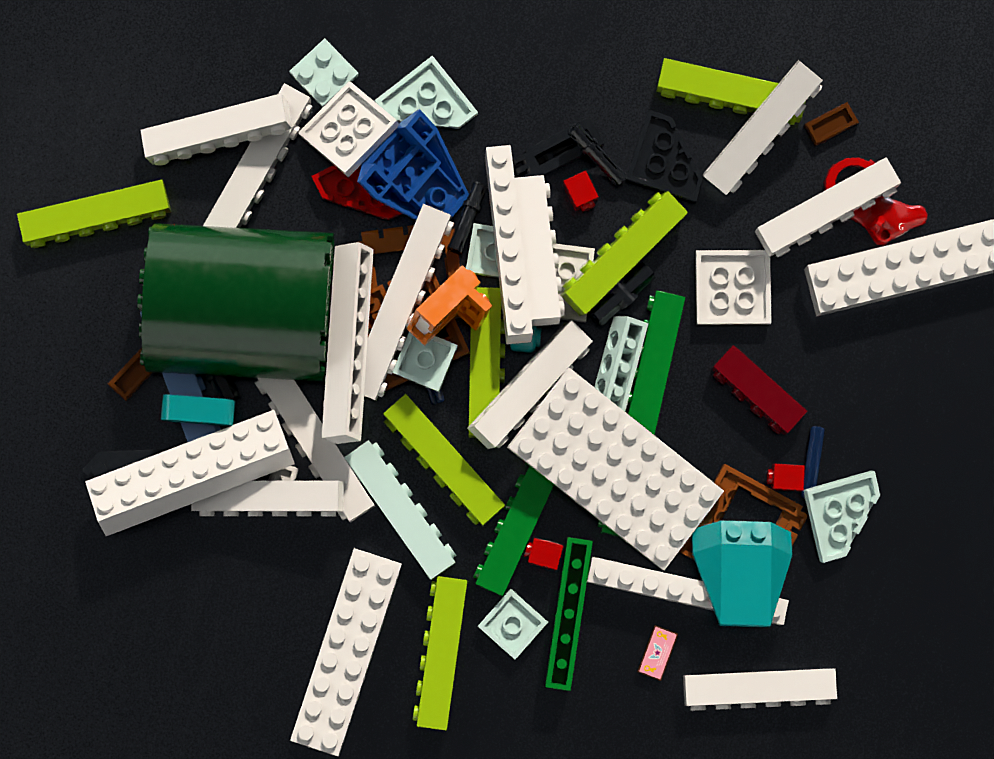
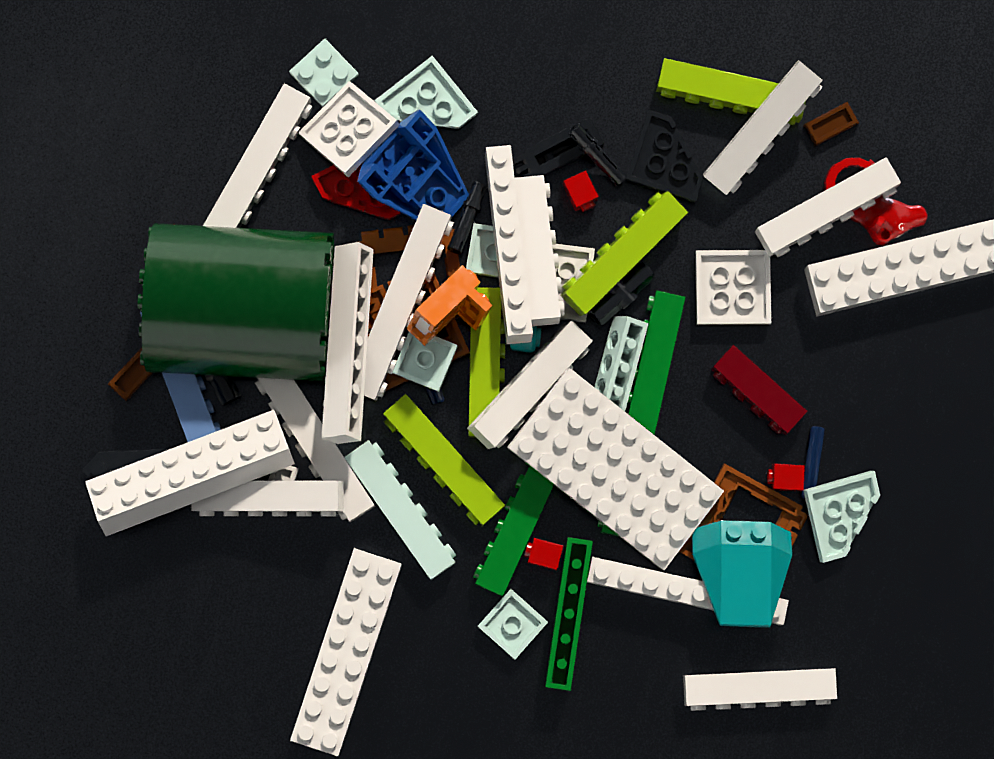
(94, 213): lime brick -> none
(197, 410): teal beam -> none
(216, 129): white brick -> none
(441, 653): lime brick -> none
(657, 653): bright pink tile -> none

